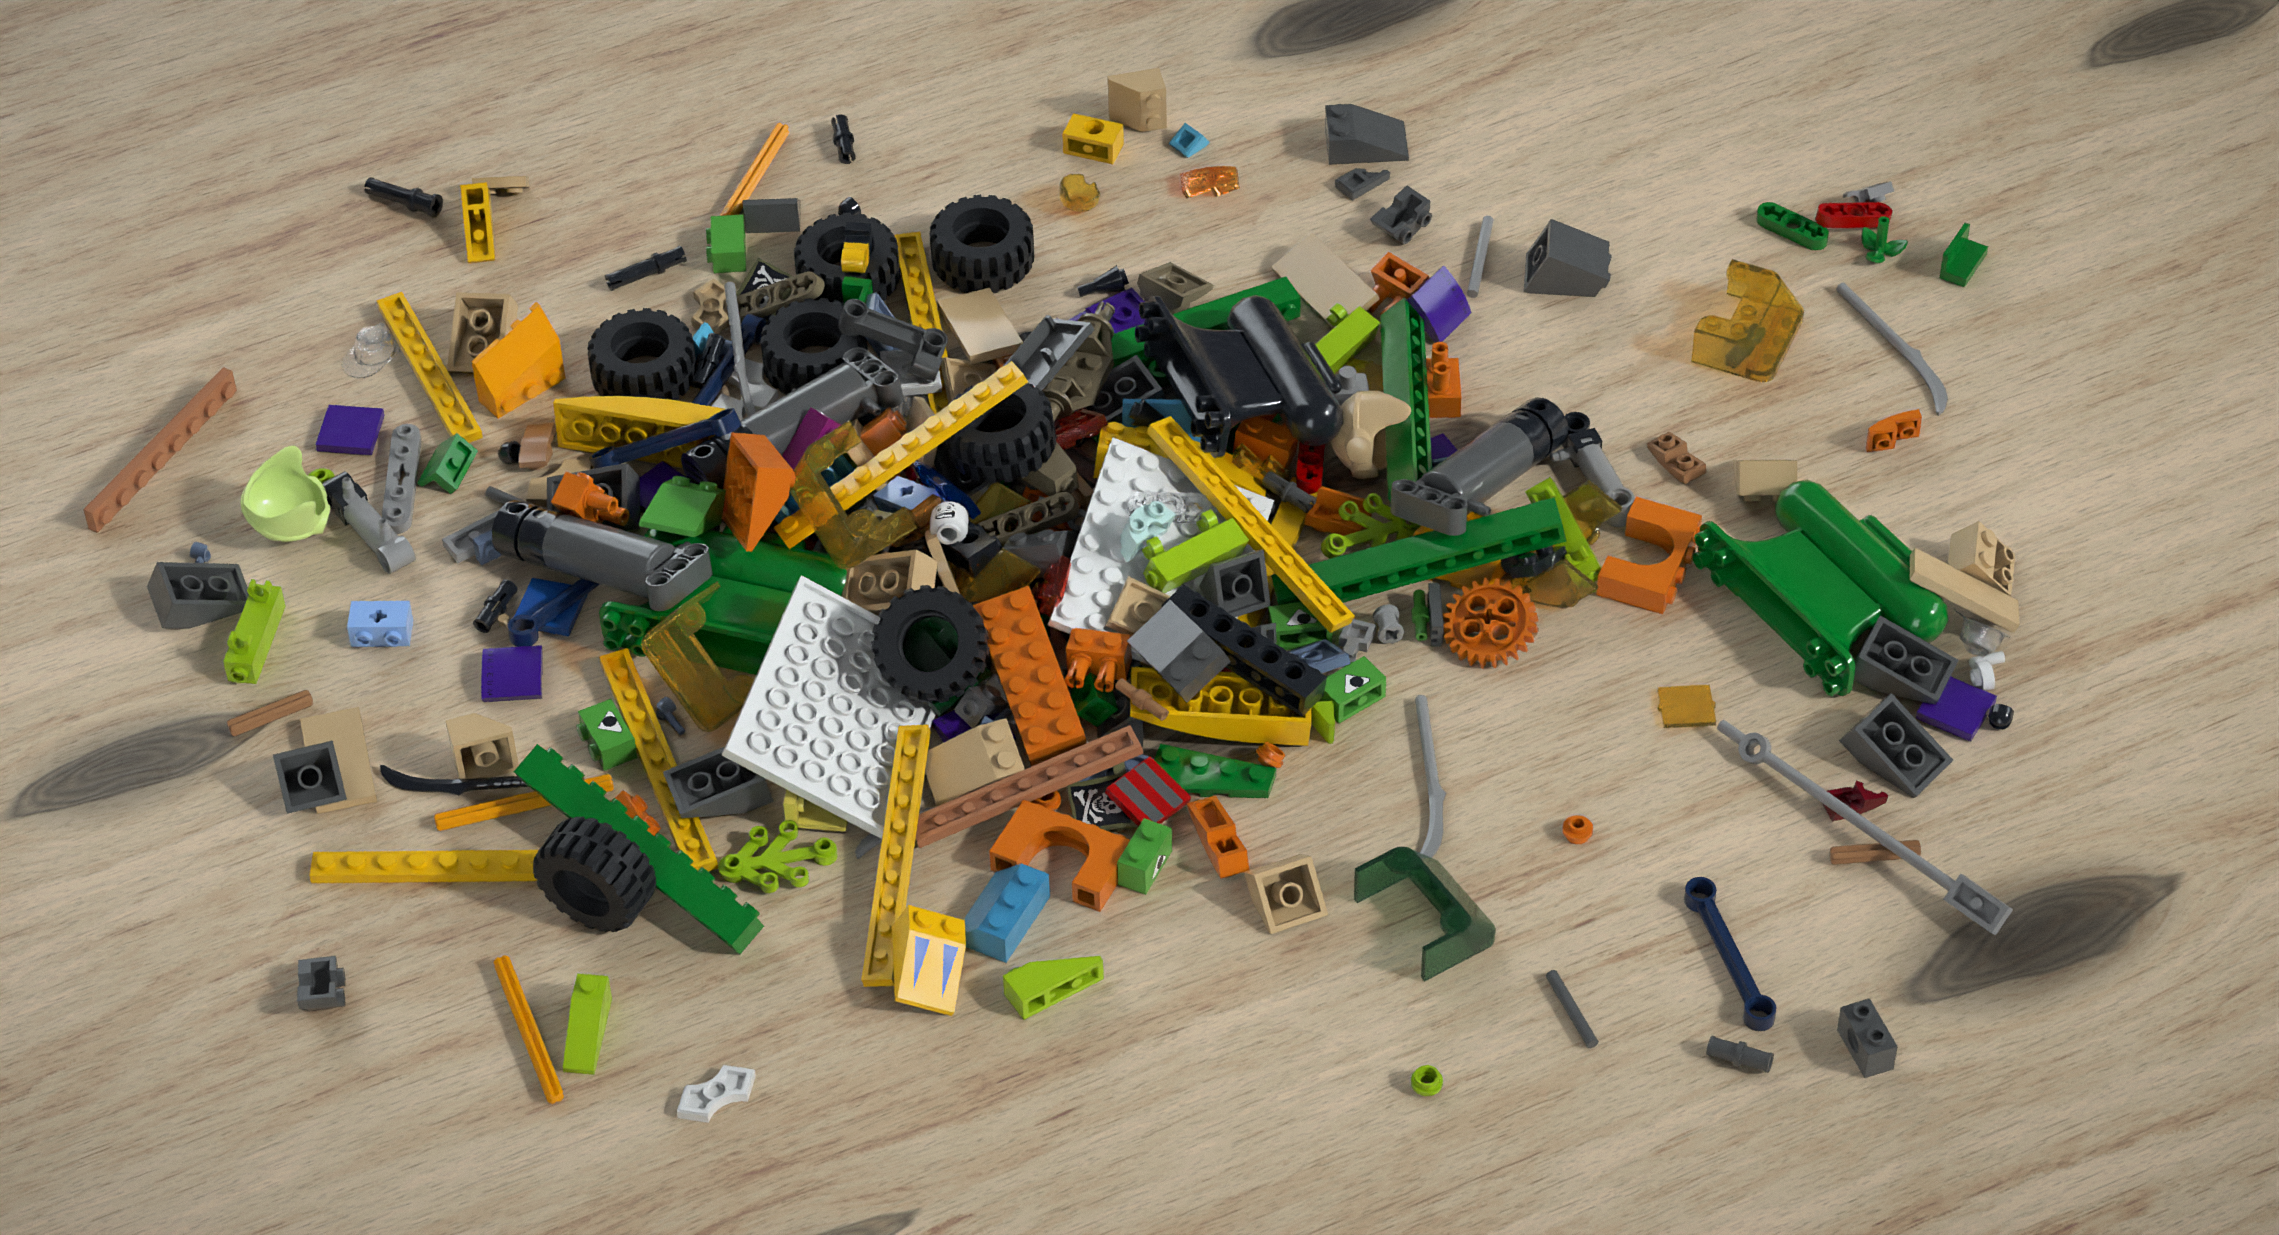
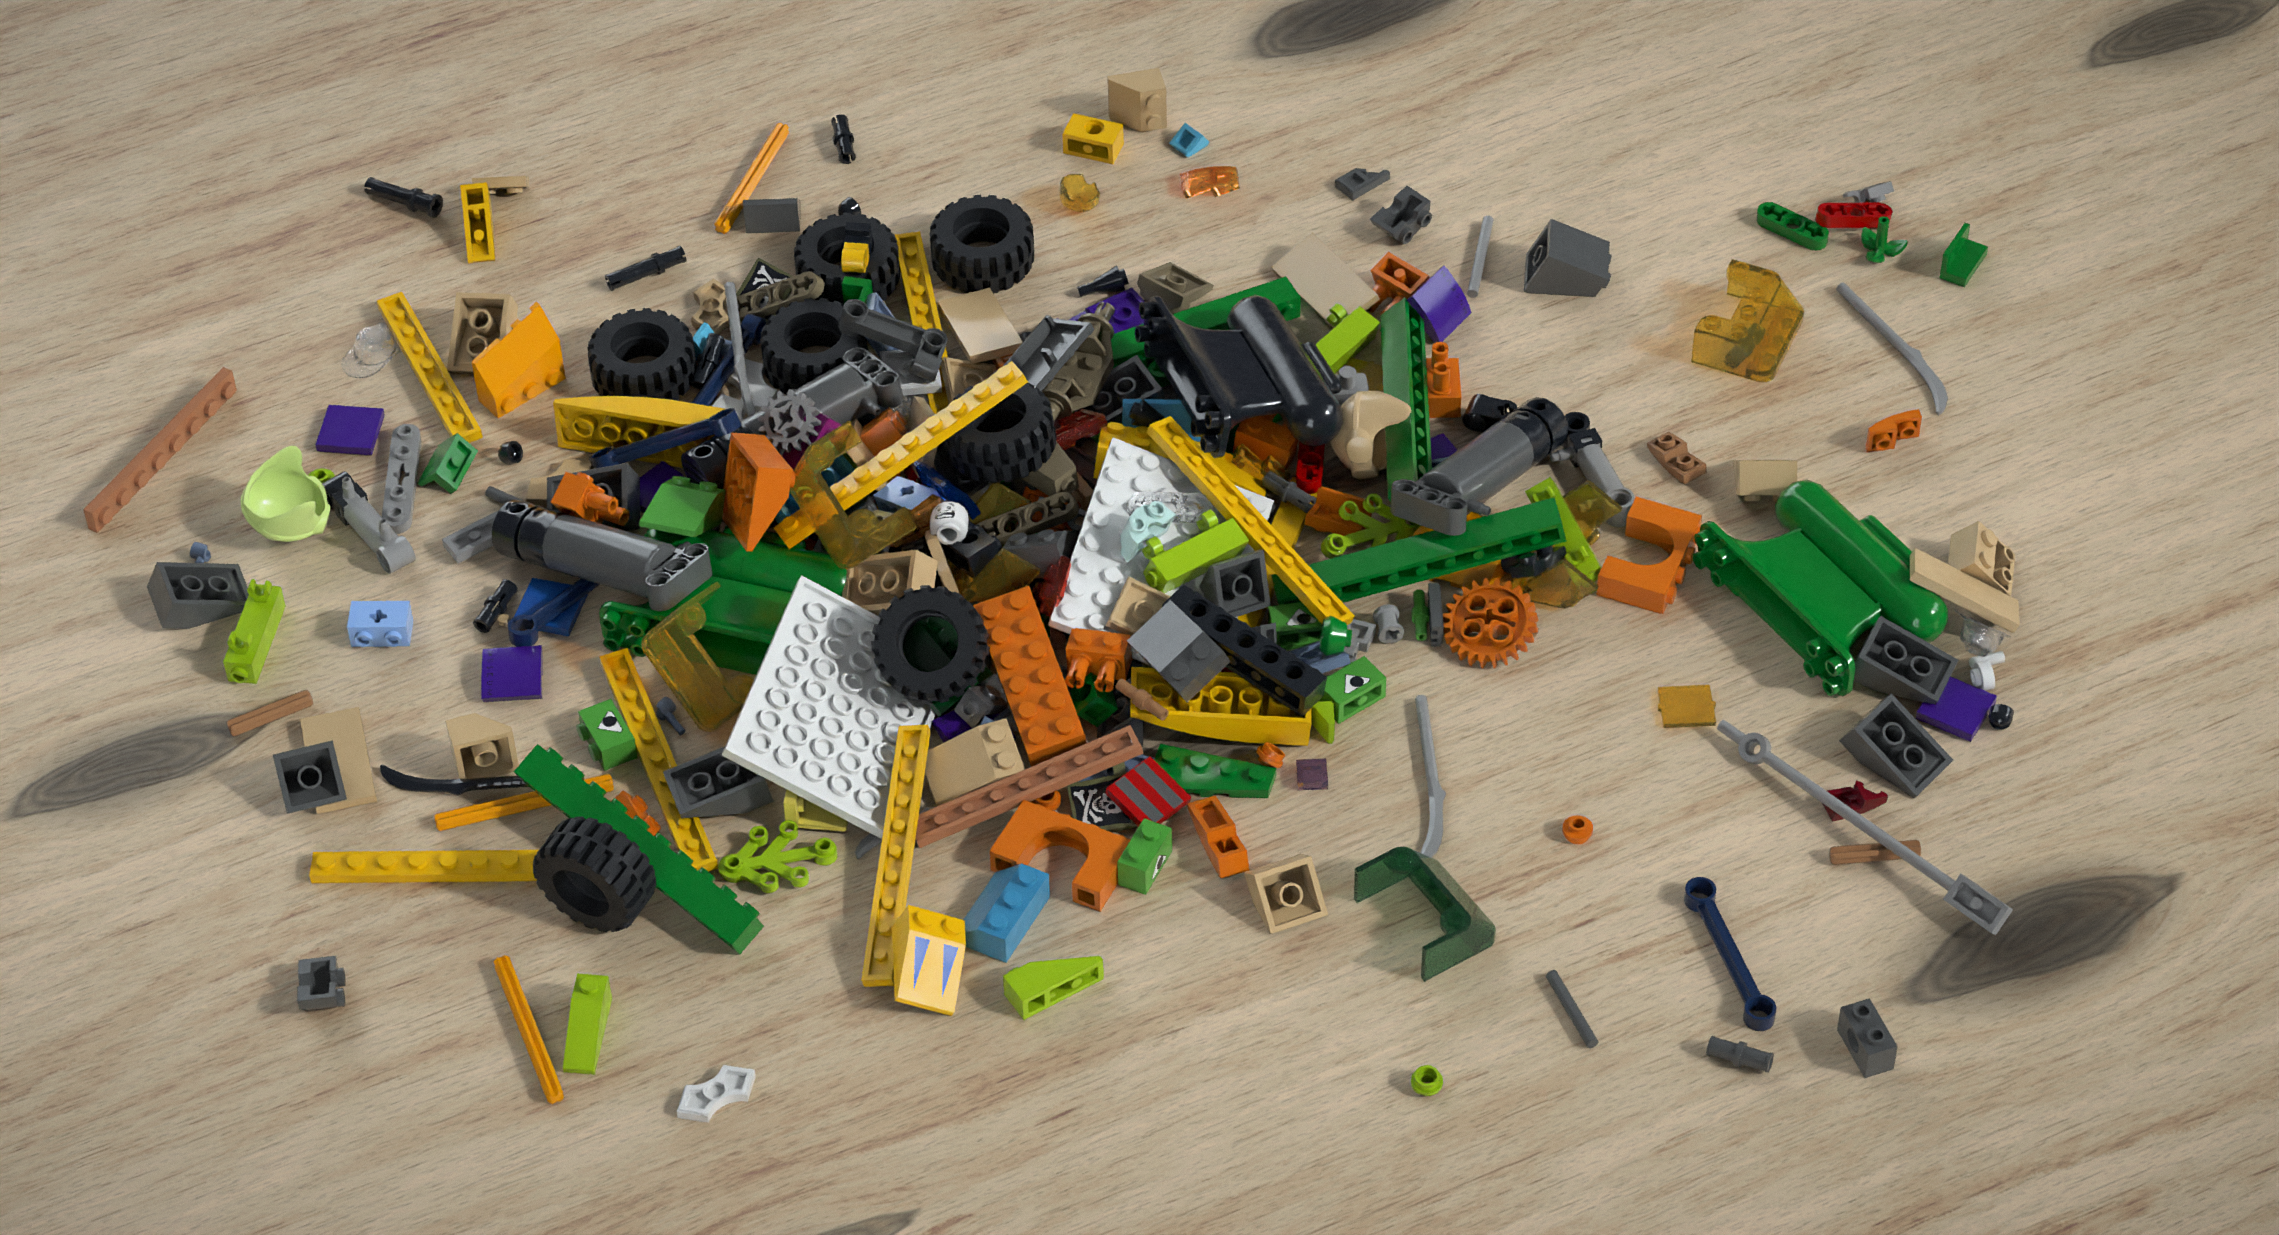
(484, 548): sand blue plate -> none
(536, 446): medium nougat slope -> none
(727, 244): bright green brick -> none
(789, 408): none -> light grey gear
(1311, 774): none -> clear purple tile
(1334, 636): none -> green cone
(1363, 136): dark grey slope -> none
(1485, 411): none -> black piece

